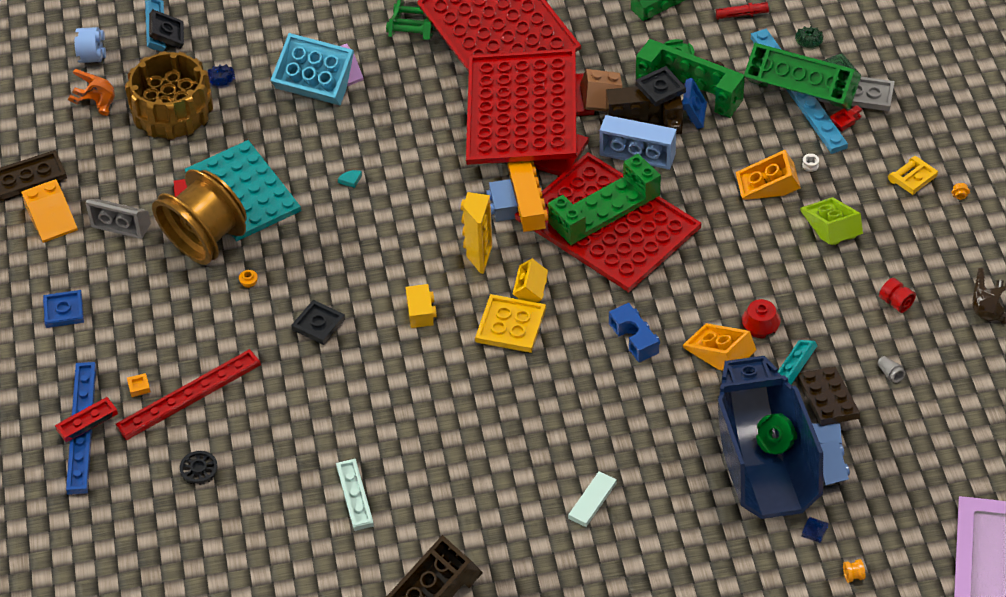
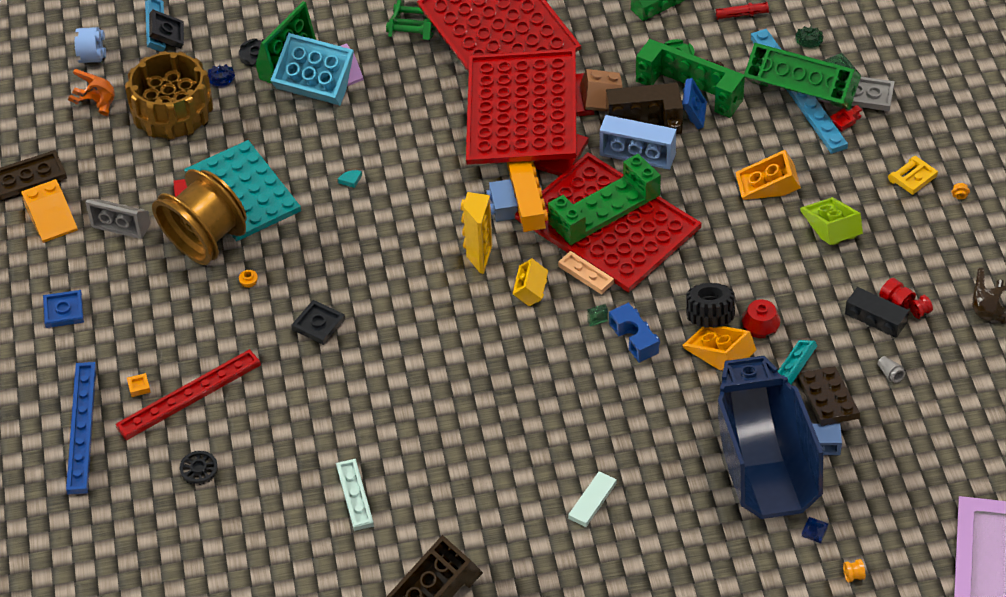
(86, 419): red plate -> none
(249, 52): none -> black tile
(270, 49): none -> green slope
(419, 306): yellow brick -> none
(510, 323): yellow plate -> none
(586, 272): none -> light nougat plate
(597, 315): none -> clear green tile
(660, 86): black plate -> none
(710, 305): none -> black tyre
(786, 431): green plate -> none
(810, 162): white bush -> none
(833, 463): medium blue brick -> none
(876, 312): none -> black brick
(921, 306): none -> red wheel

